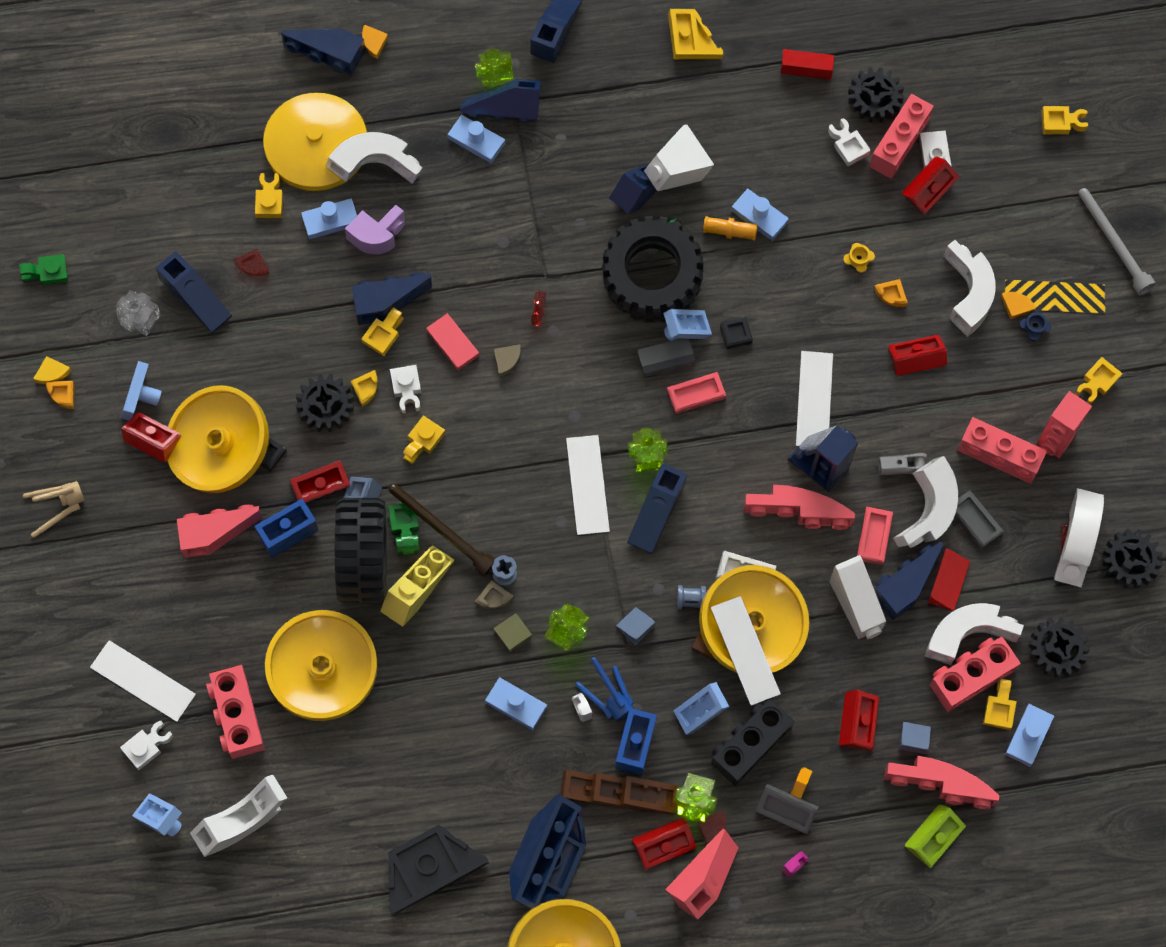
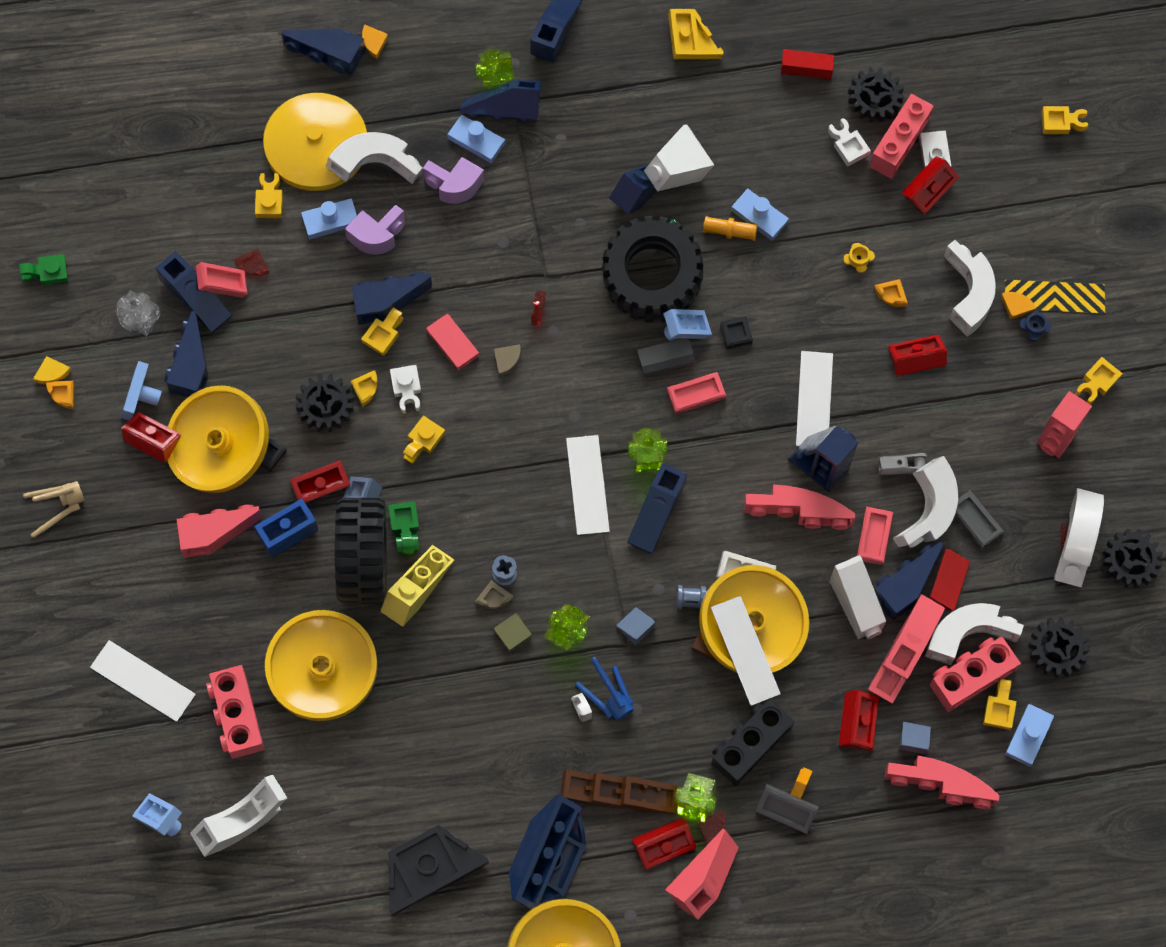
(142, 747): white plate -> none
(189, 367): none -> dark blue slope
(221, 280): none -> coral tile
(454, 186): none -> lavender brick
(481, 561): dark brown piece -> none
(516, 703): light blue tile -> none
(635, 741): blue brick -> none
(701, 708): light blue tile -> none
(795, 864): dark pink tile -> none
(906, 648): none -> coral slope
(935, 835): lime slope -> none
(1002, 450): coral brick -> none
(1142, 282): light grey piece -> none

